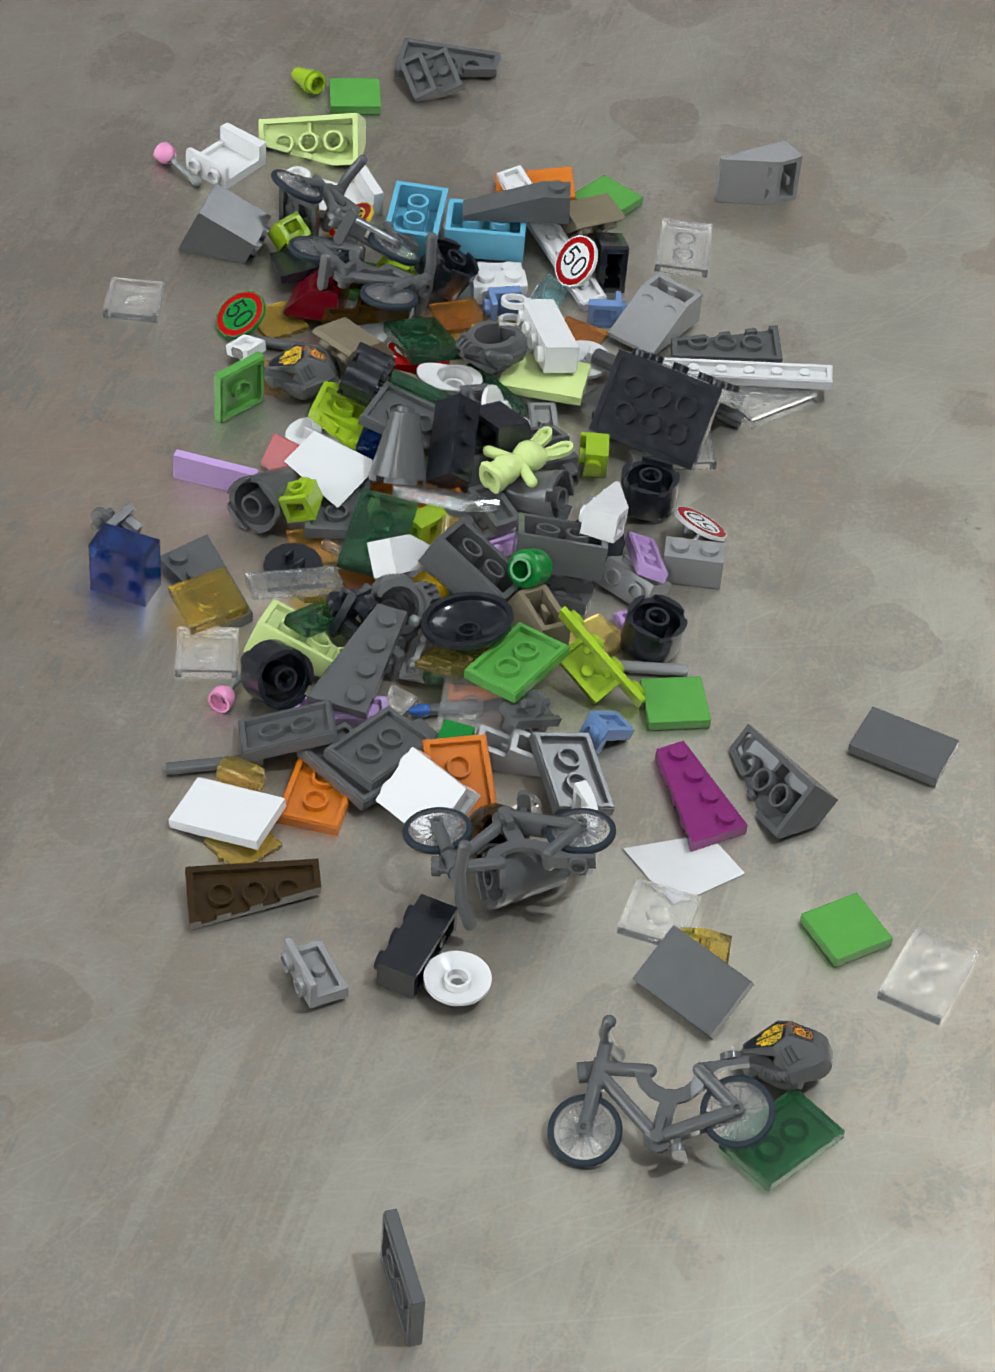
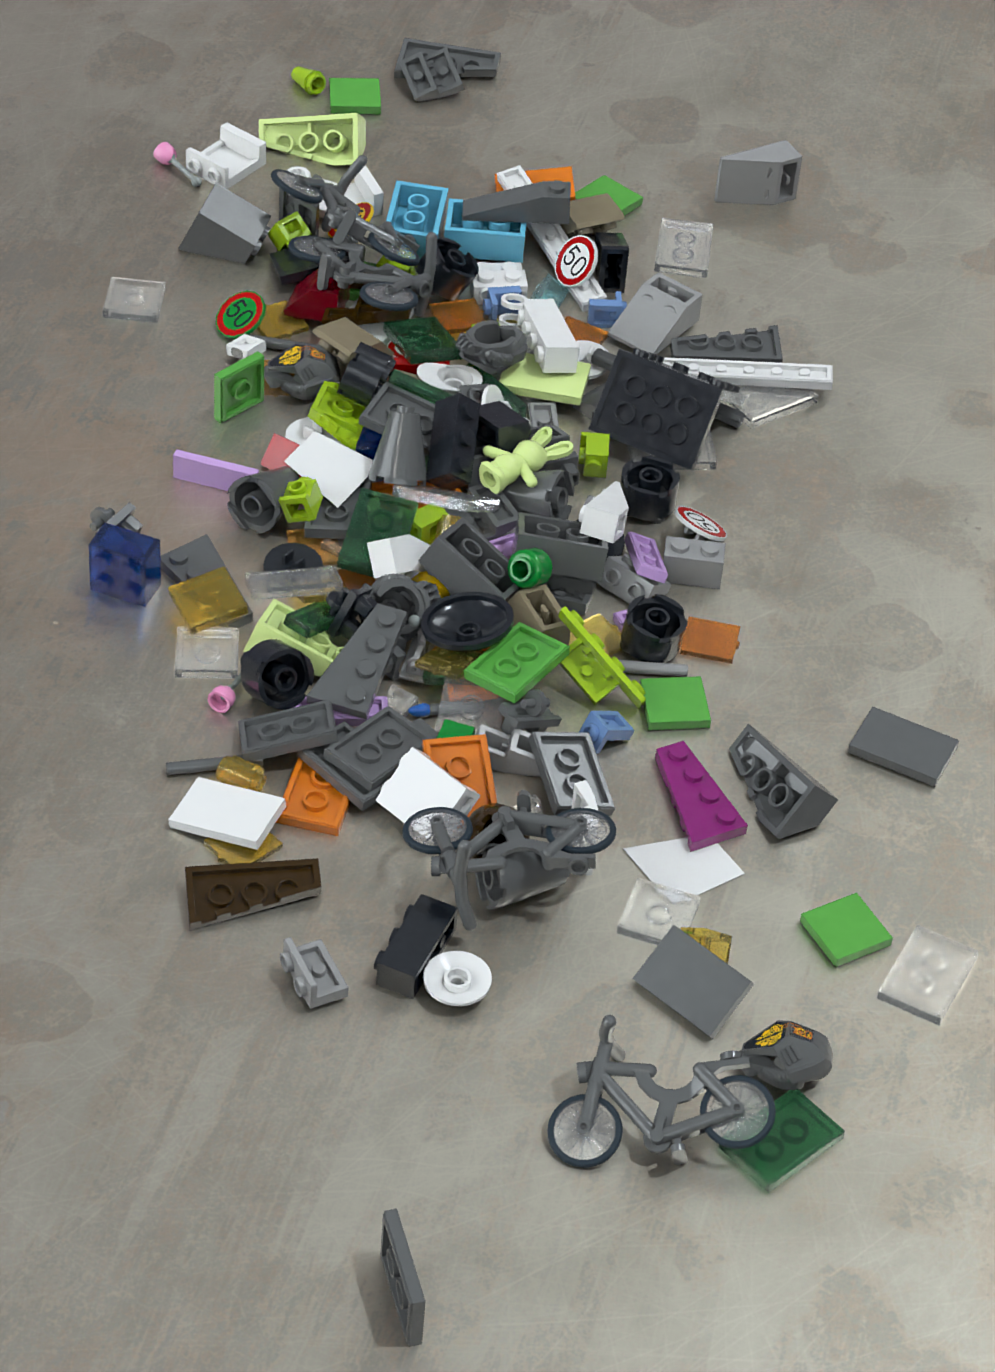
(710, 640): none -> clear orange piece

